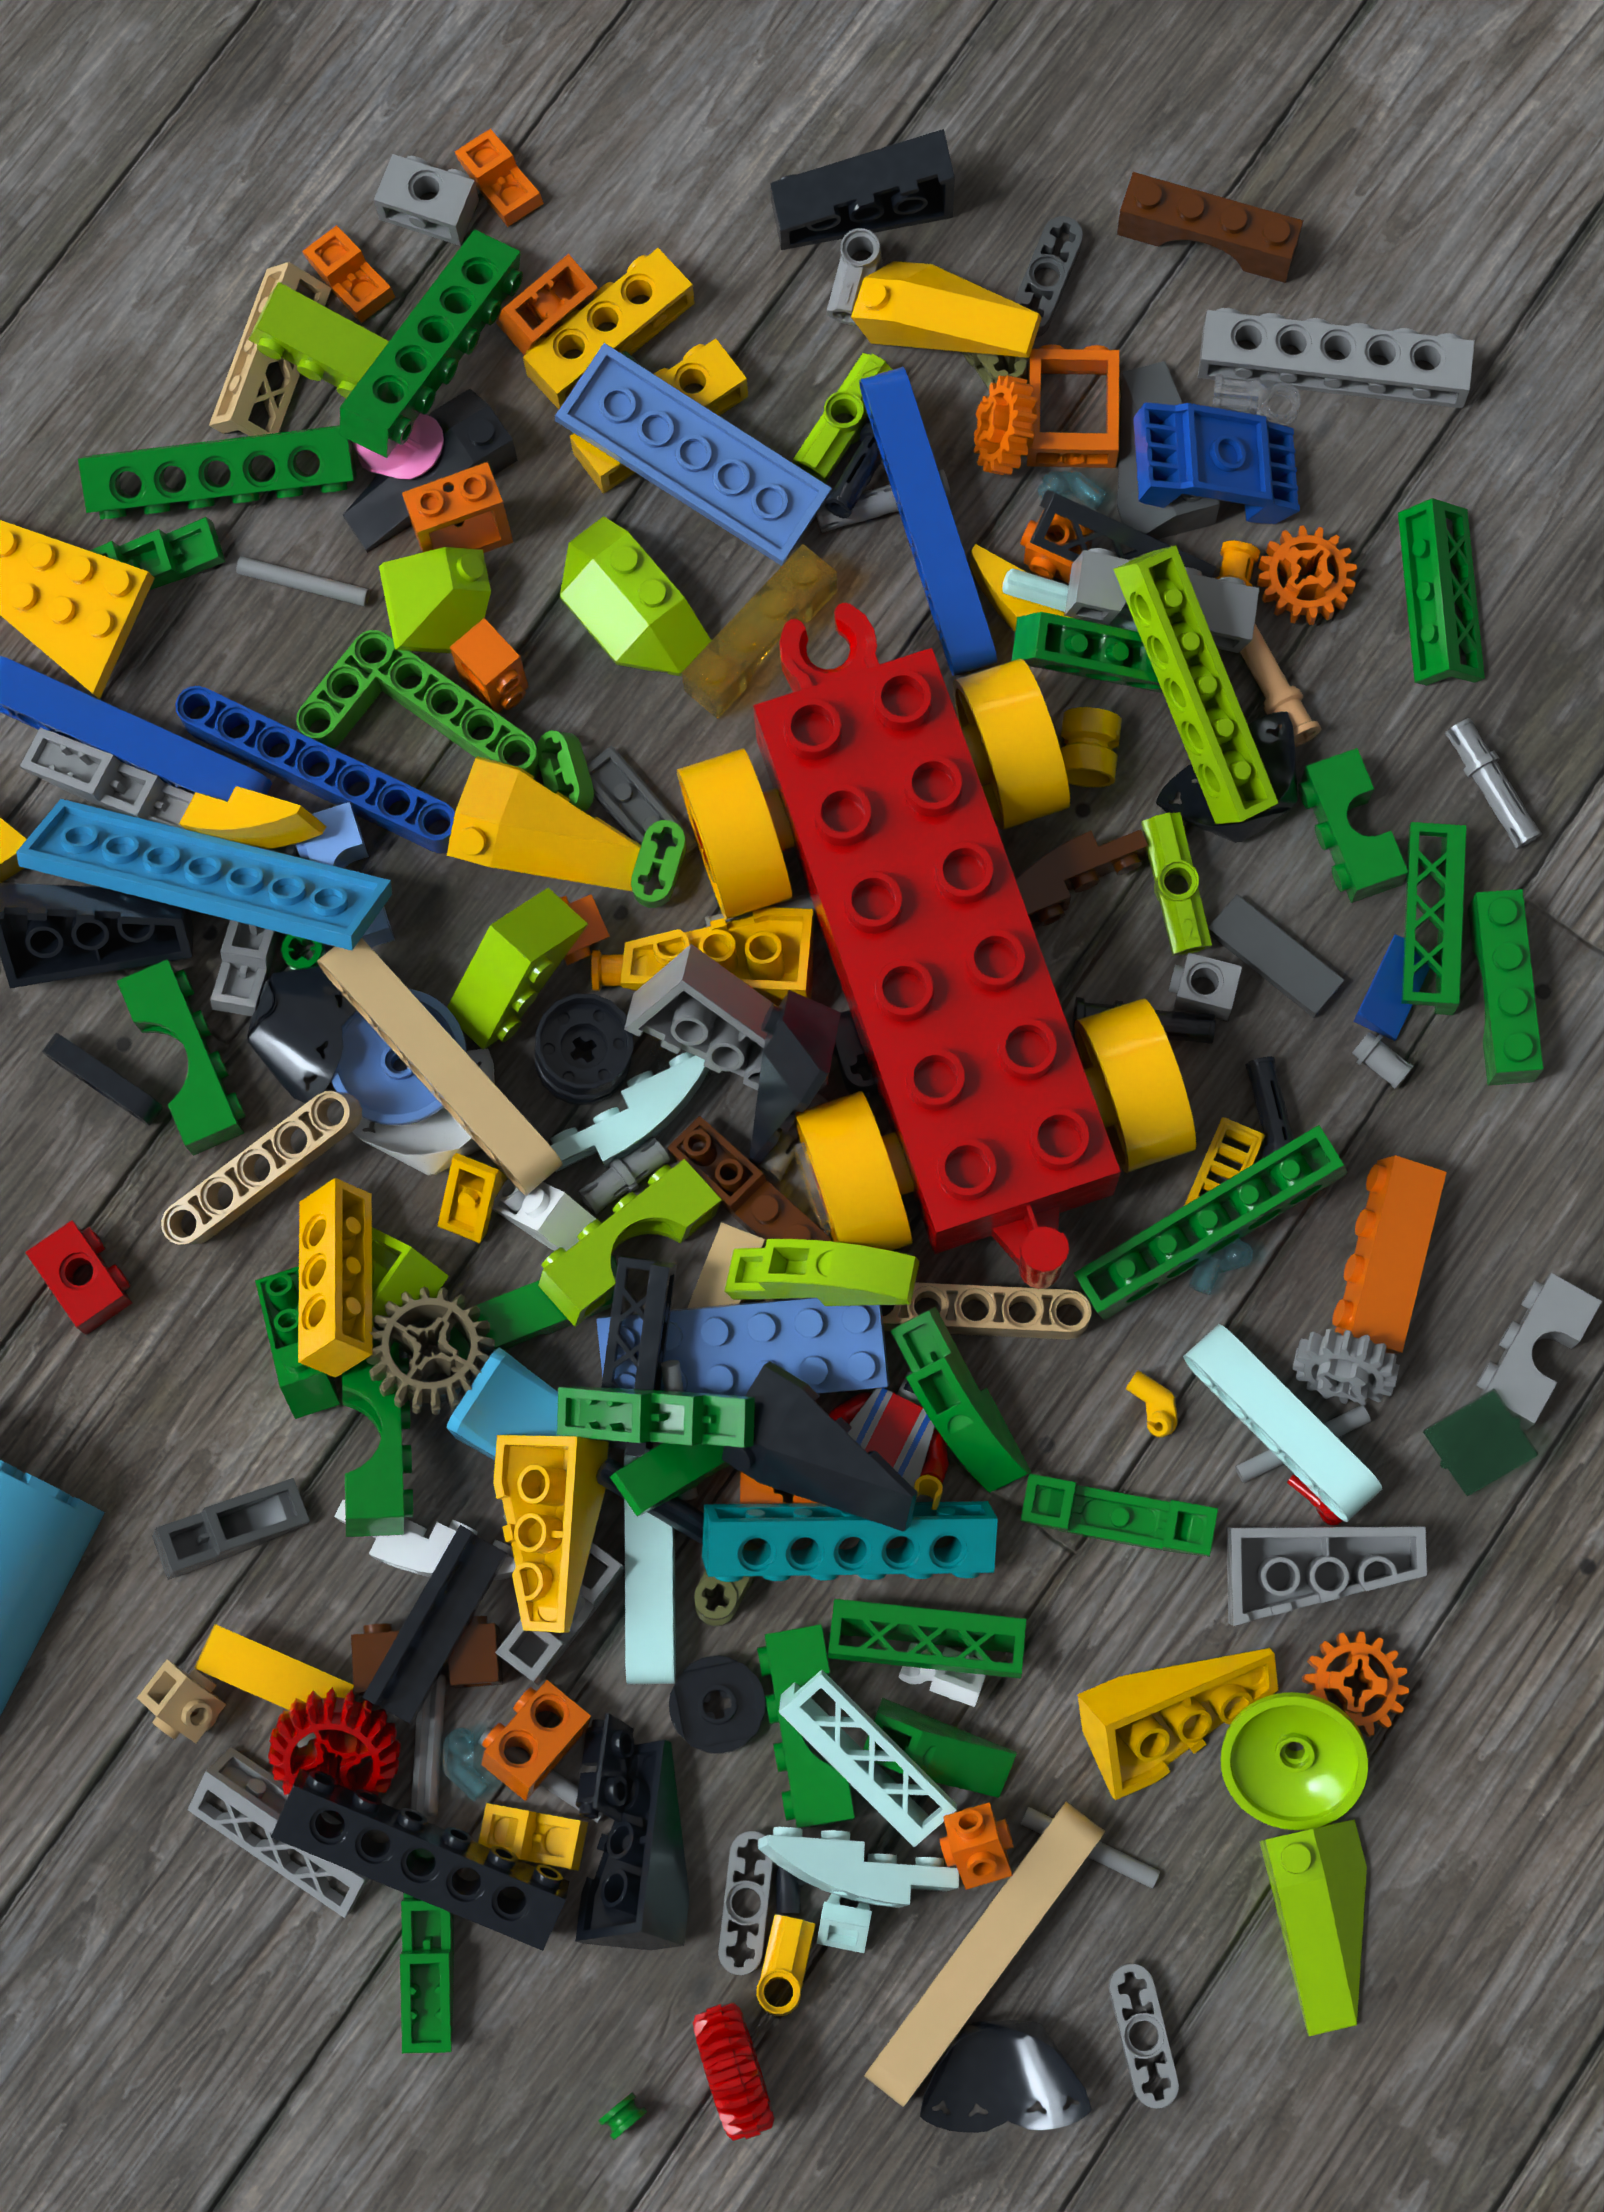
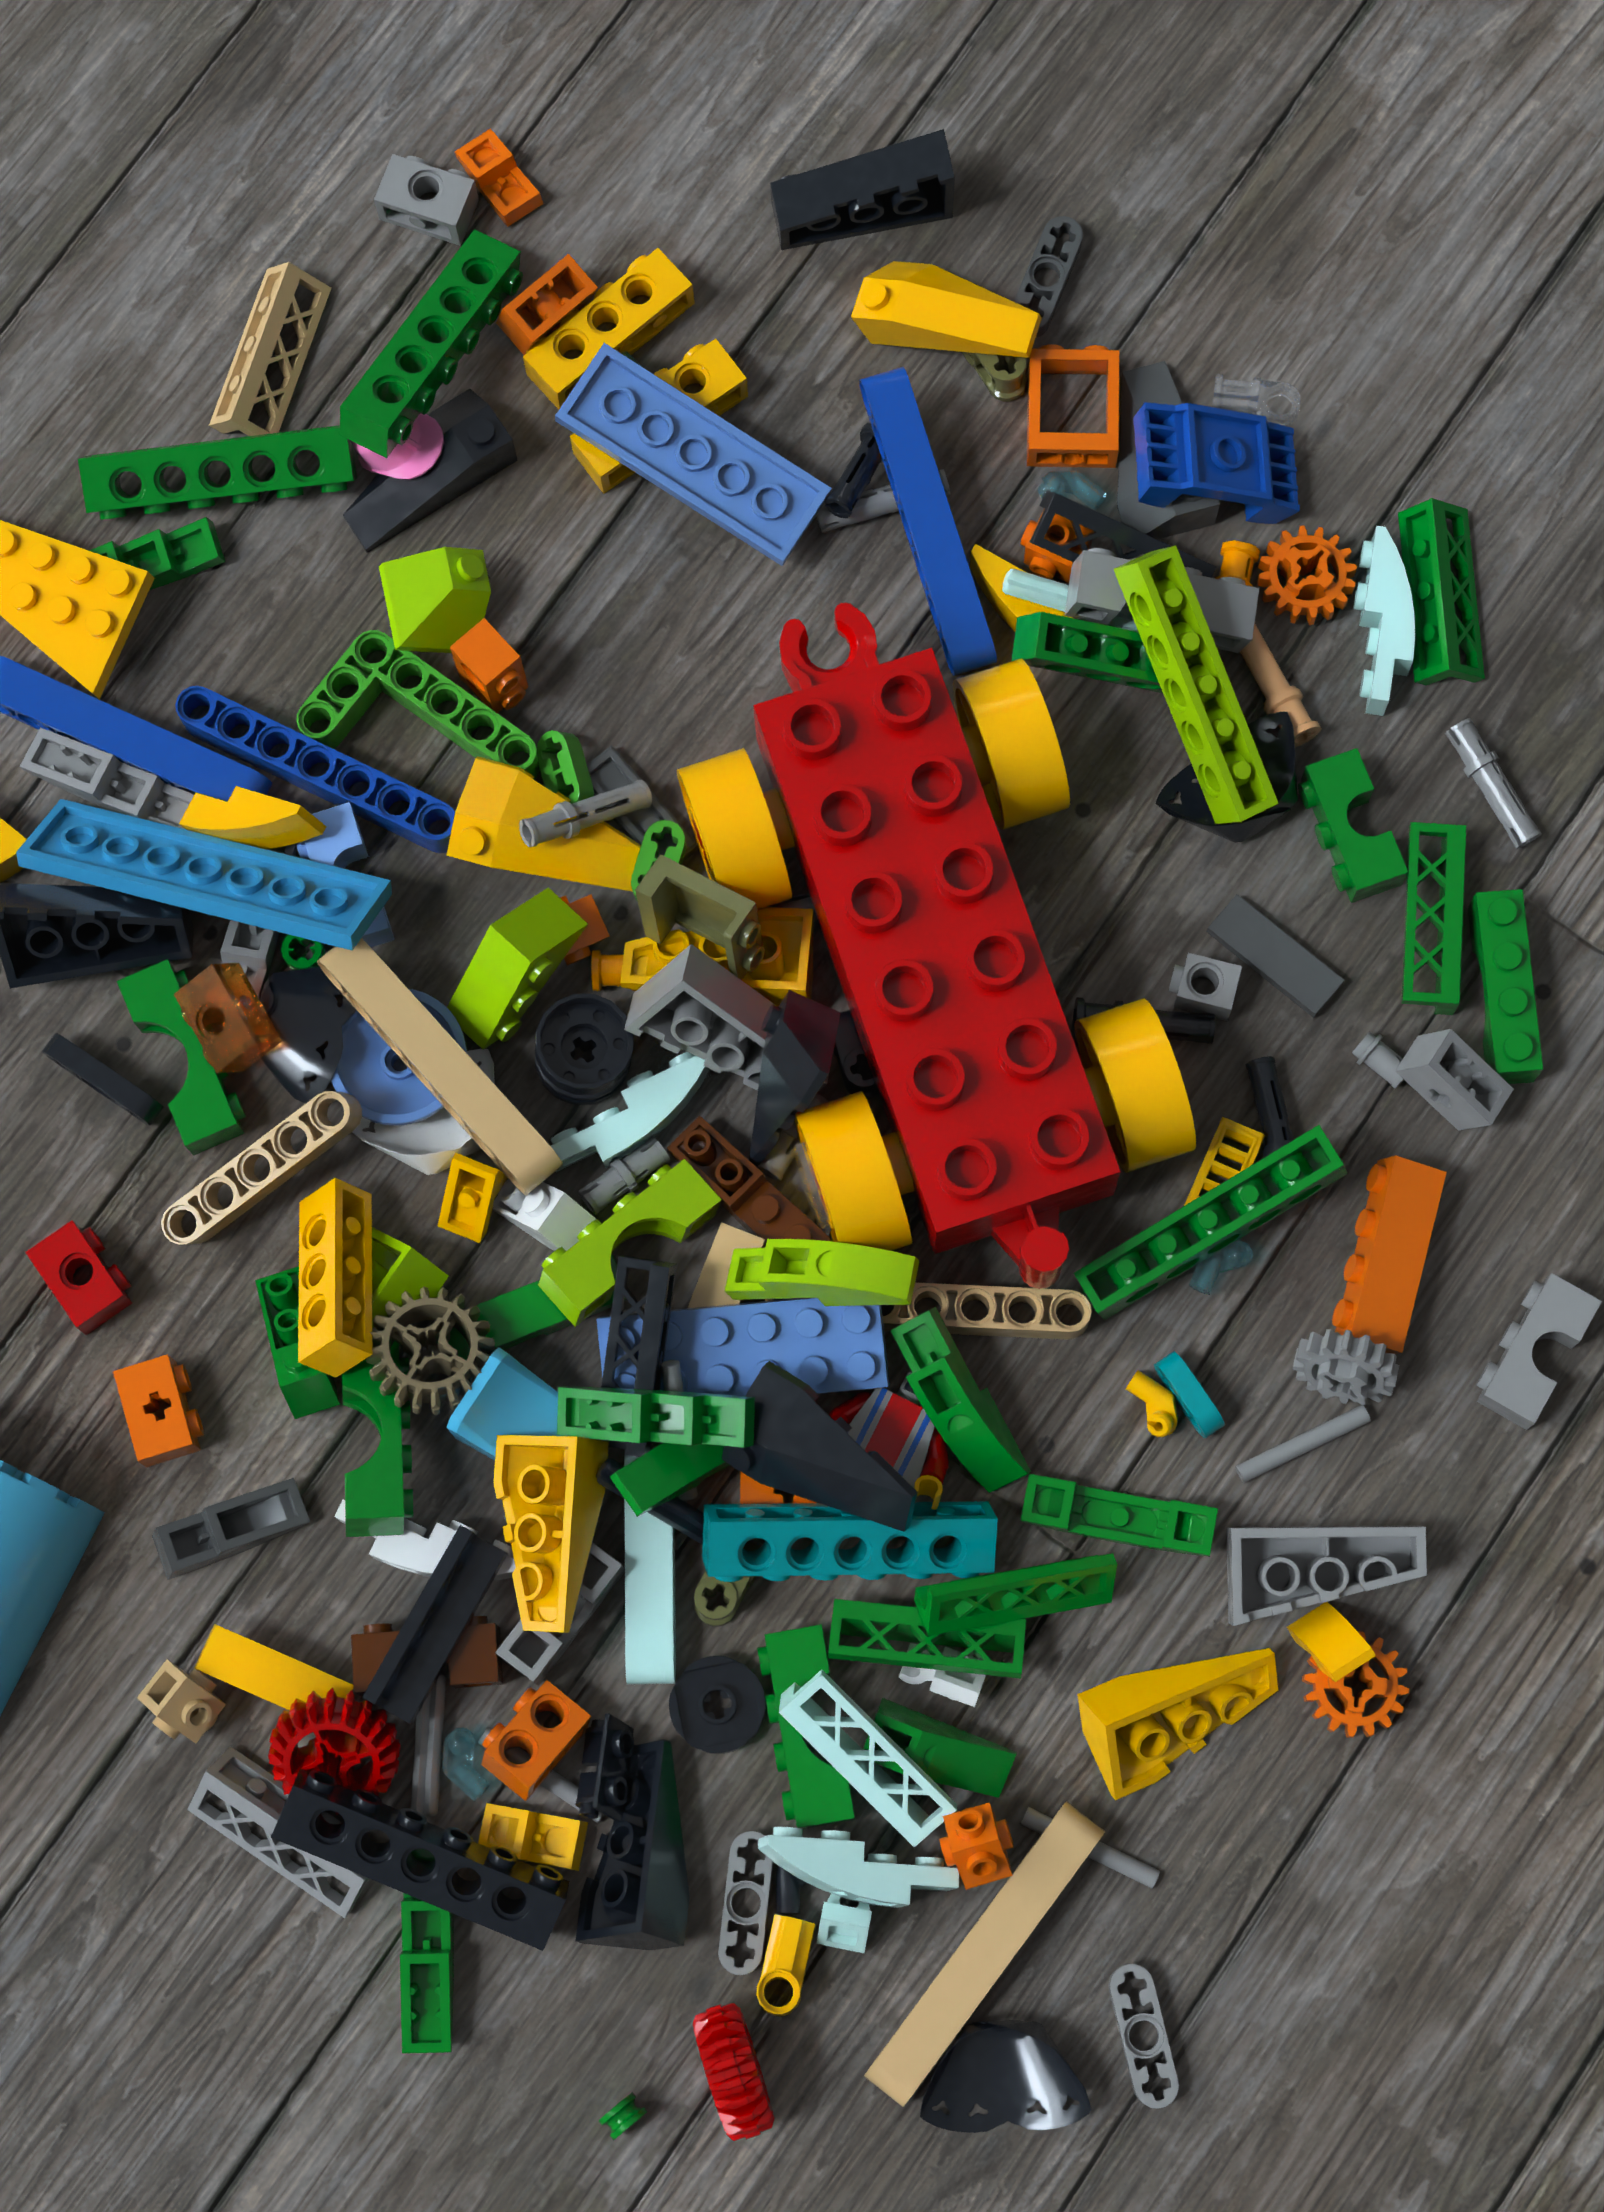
(140, 1390): none -> orange brick
(247, 1027): none -> clear orange brick
(302, 581): light grey bar -> none
(315, 339): lime brick -> none
(348, 274): orange slope -> none
(472, 502): orange window -> none
(542, 827): none -> light grey pin
(629, 602): lime wedge -> none
(684, 897): none -> olive panel
(735, 653): clear yellow arch -> none
(831, 439): lime piece -> none
(852, 272): light grey piece -> none
(1005, 425): orange gear -> none
(1016, 1594): none -> green fence
(1075, 867): reddish brown slope -> none
(1089, 744): yellow wheel -> none
(1181, 912): lime piece -> none
(1189, 1394): none -> teal beam
(1253, 236): reddish brown arch -> none
(1283, 1423): light aqua beam -> none
(1287, 1785): lime dish -> none
(1320, 1908): lime wedge -> none
(1324, 1512): red hand -> none
(1331, 1641): none -> yellow slope
(1355, 375): light grey brick -> none
(1382, 1004): blue slope -> none
(1389, 614): none -> light aqua slope
(1454, 1079): none -> light grey brick
(1480, 1442): clear green piece -> none

